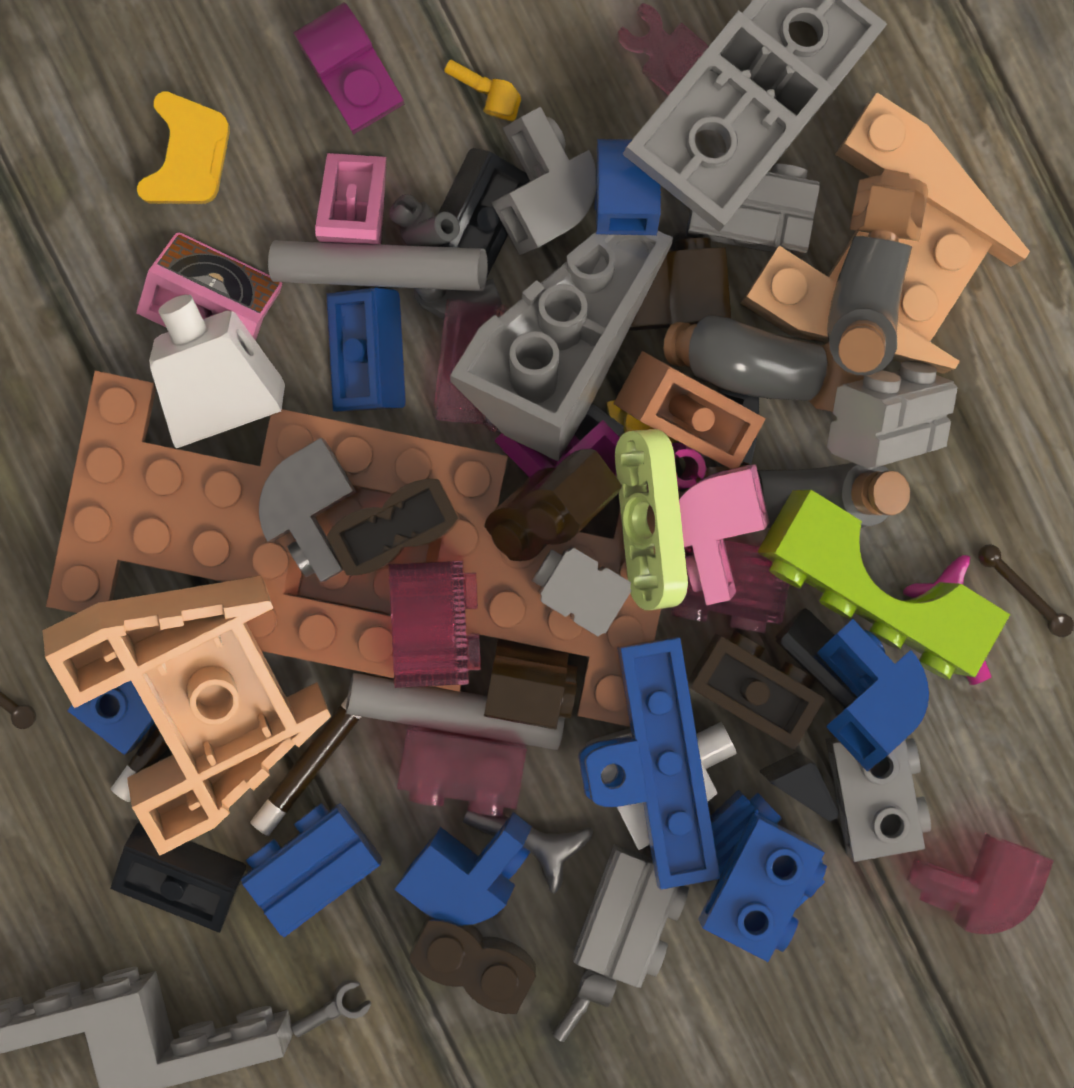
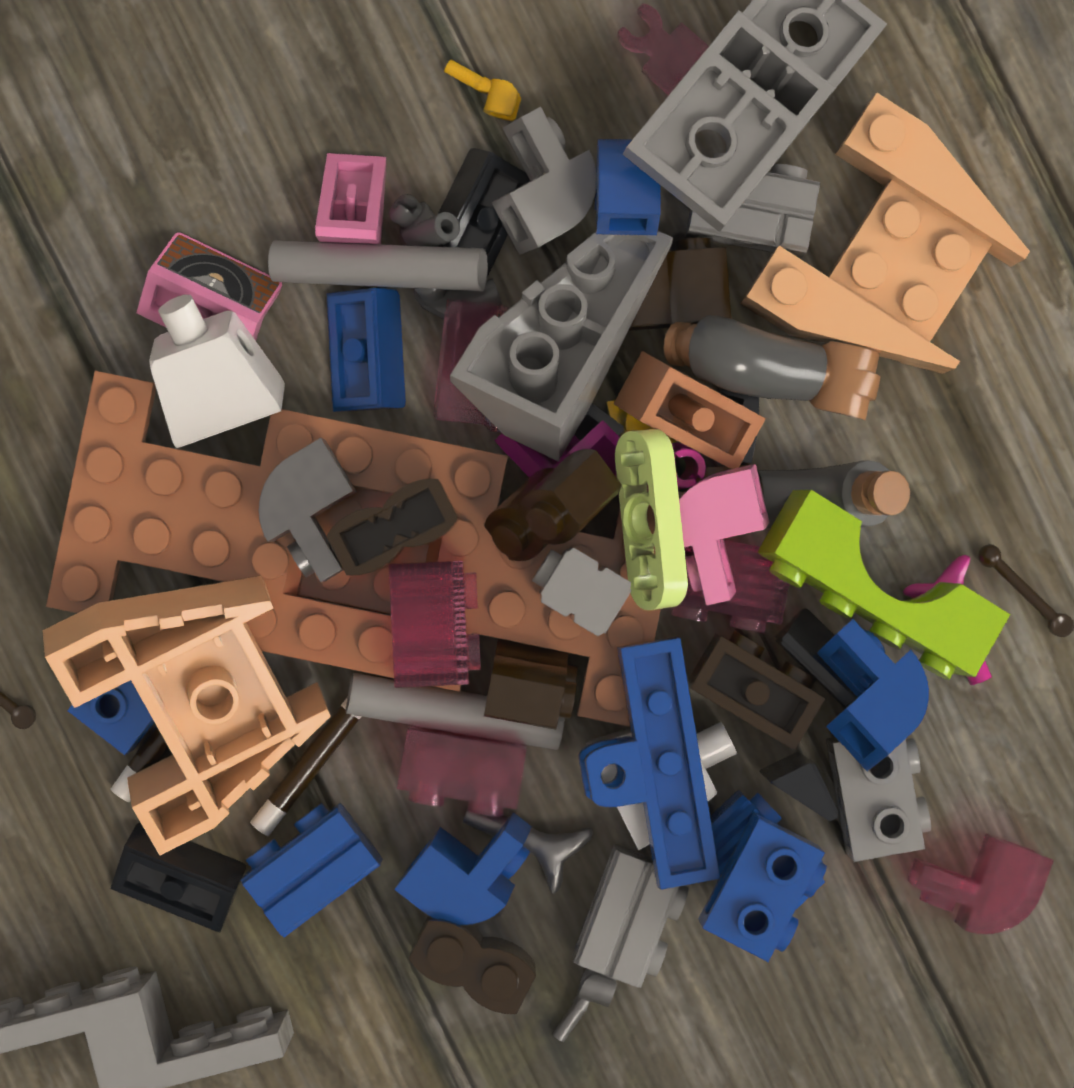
(193, 153): yellow piece -> none
(331, 1010): flat silver hand -> none
(348, 67): magenta brick -> none
(873, 274): piece -> none
(892, 415): light grey brick -> none

